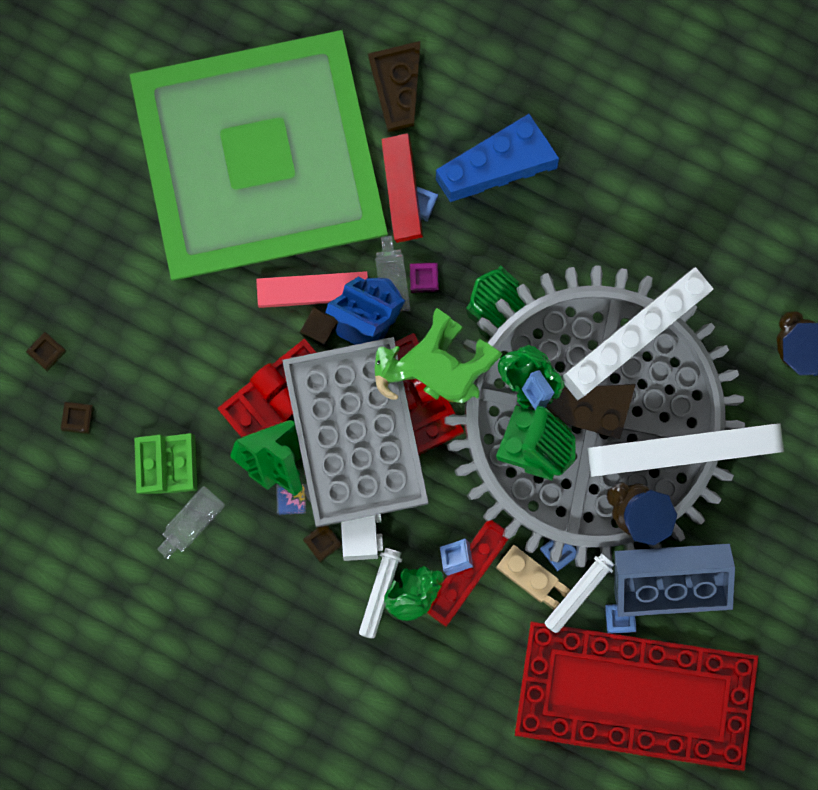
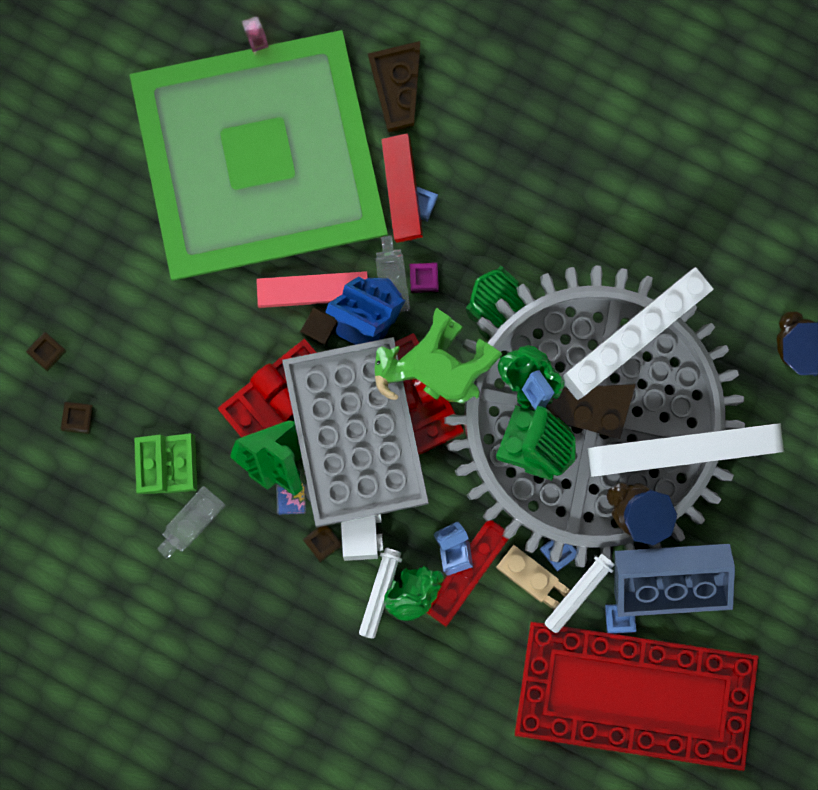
(255, 34): none -> clear pink piece
(450, 536): none -> medium blue tile
(502, 158): blue wedge -> none

